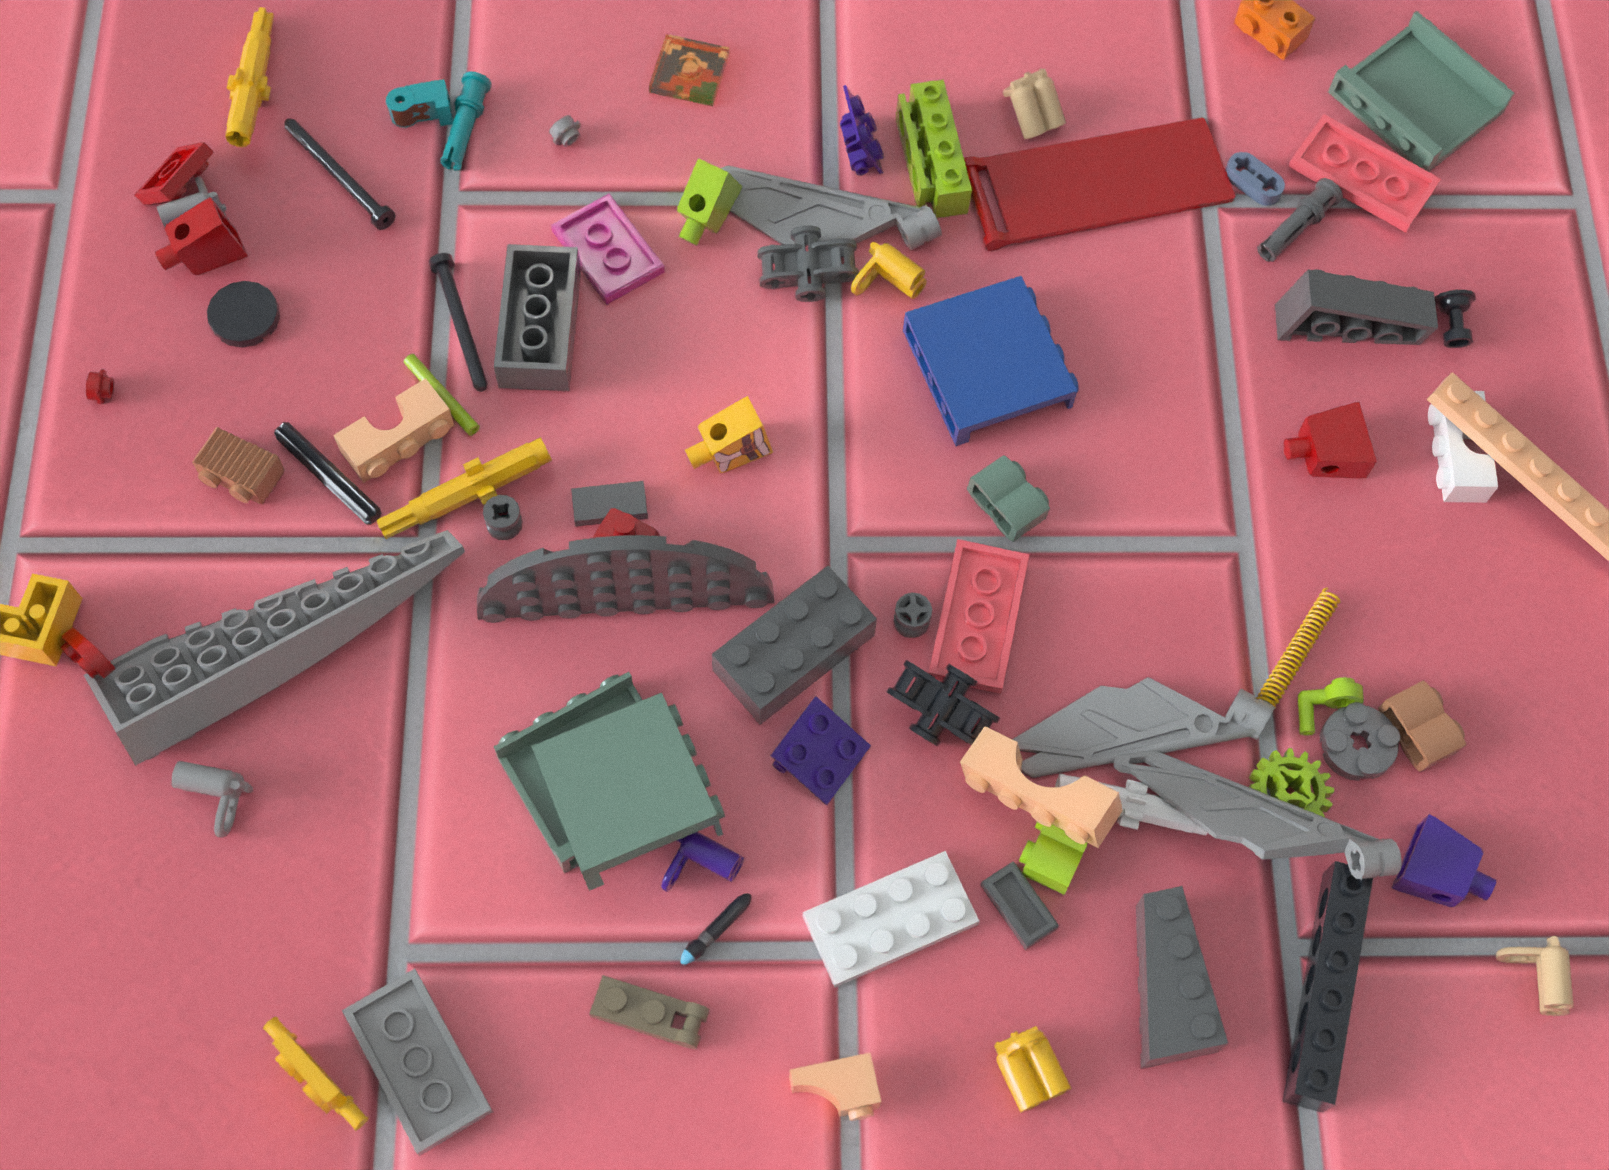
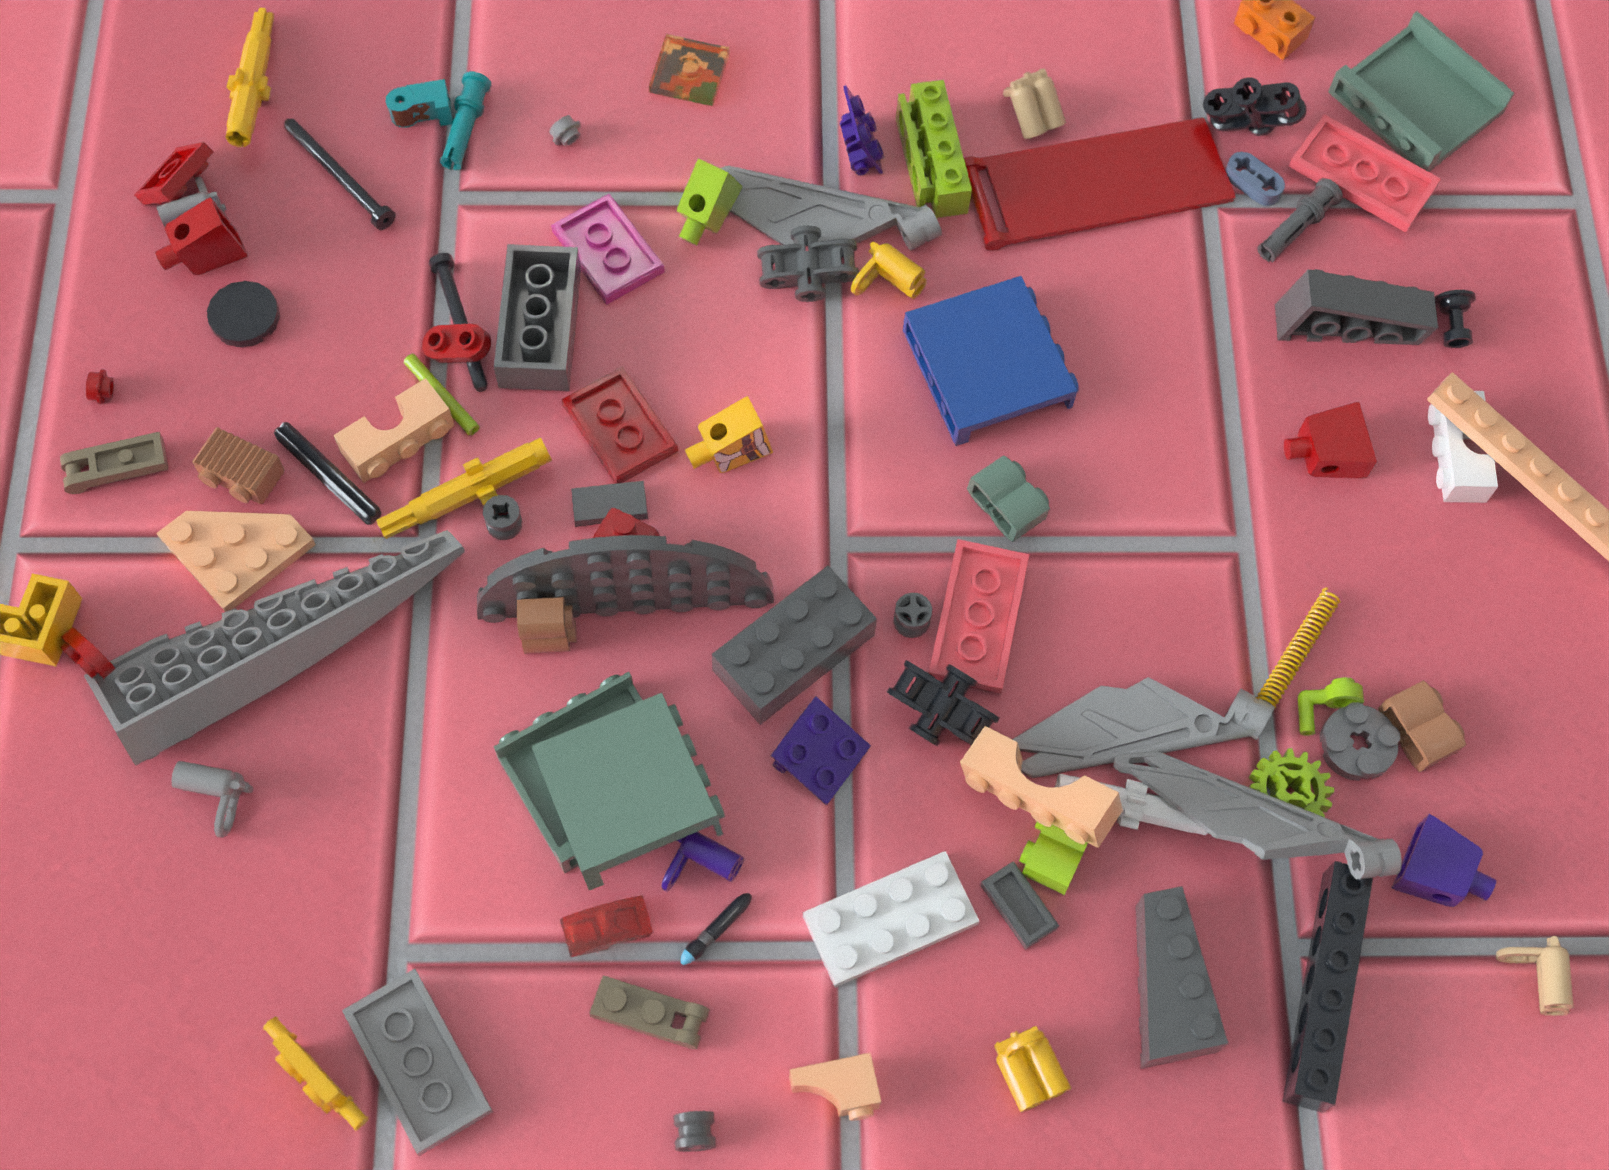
(113, 462): none -> dark tan plate
(234, 550): none -> light nougat plate
(453, 343): none -> red plate
(545, 625): none -> nougat brick
(606, 925): none -> clear red slope
(619, 425): none -> red tile
(694, 1131): none -> dark grey wheel
(1265, 105): none -> black axle

